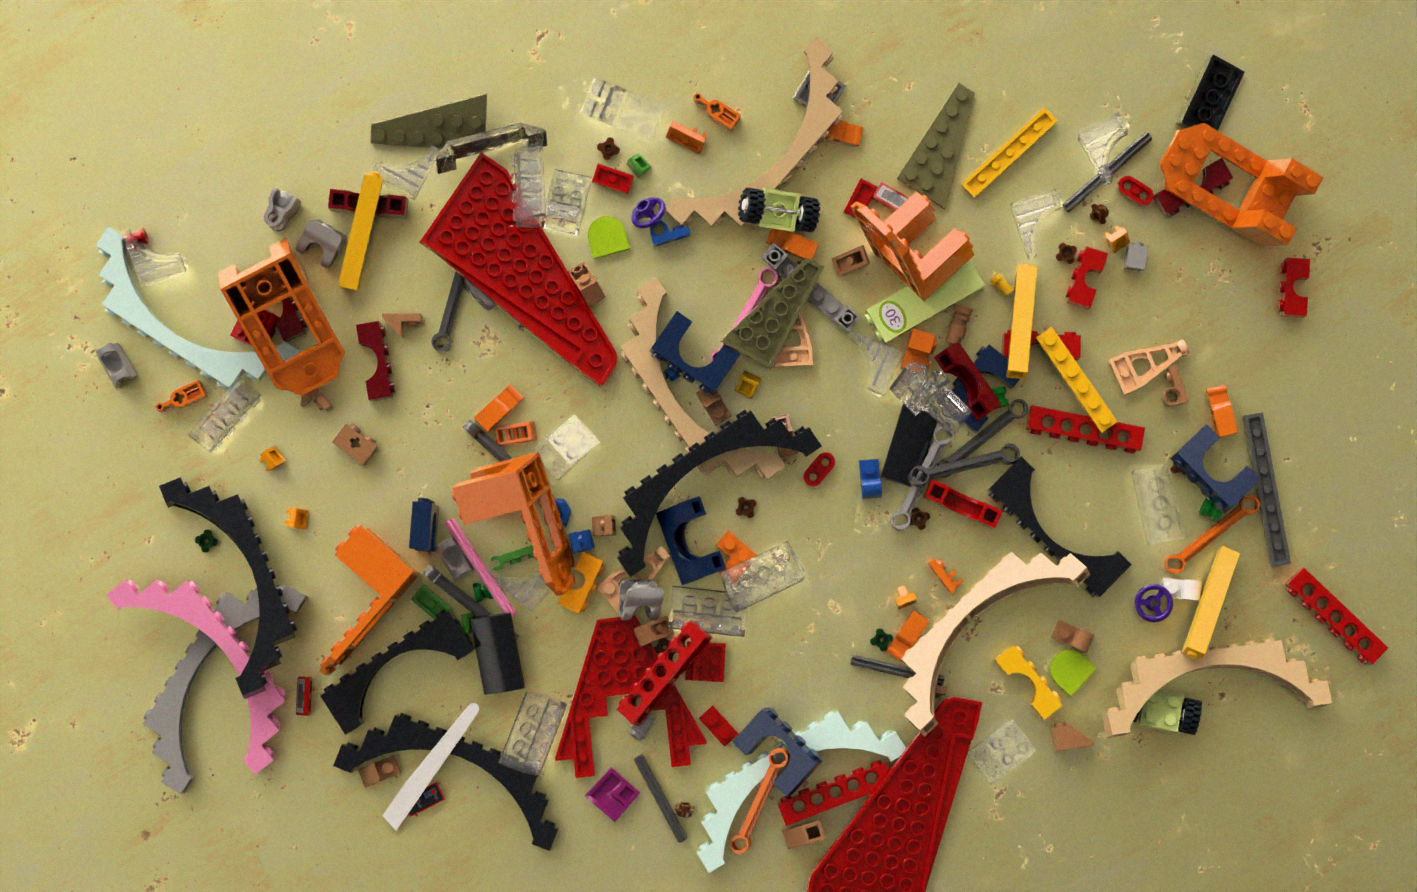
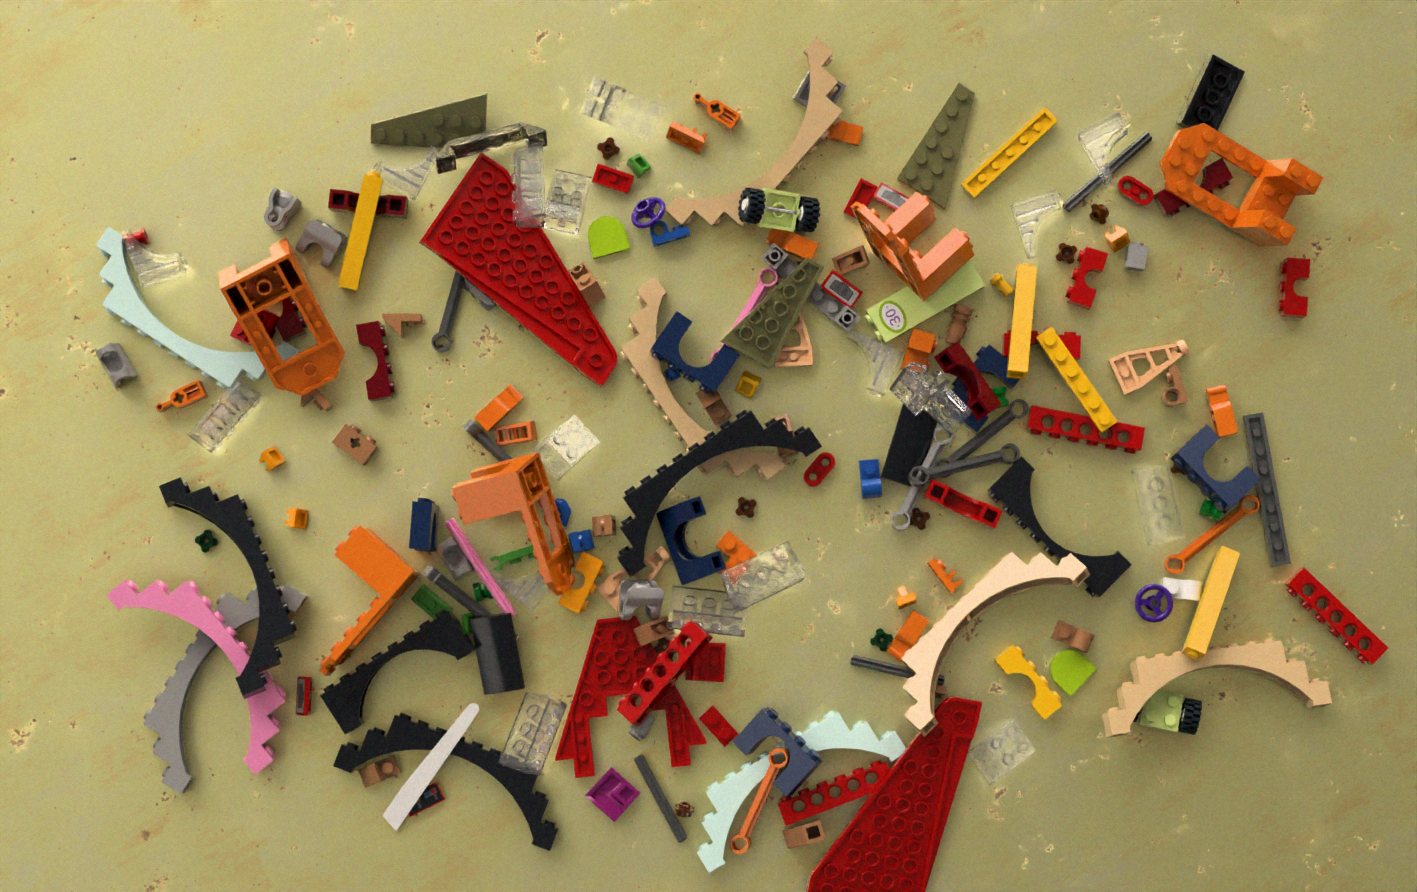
(841, 289): none -> slope
(1067, 737): medium nougat slope -> none

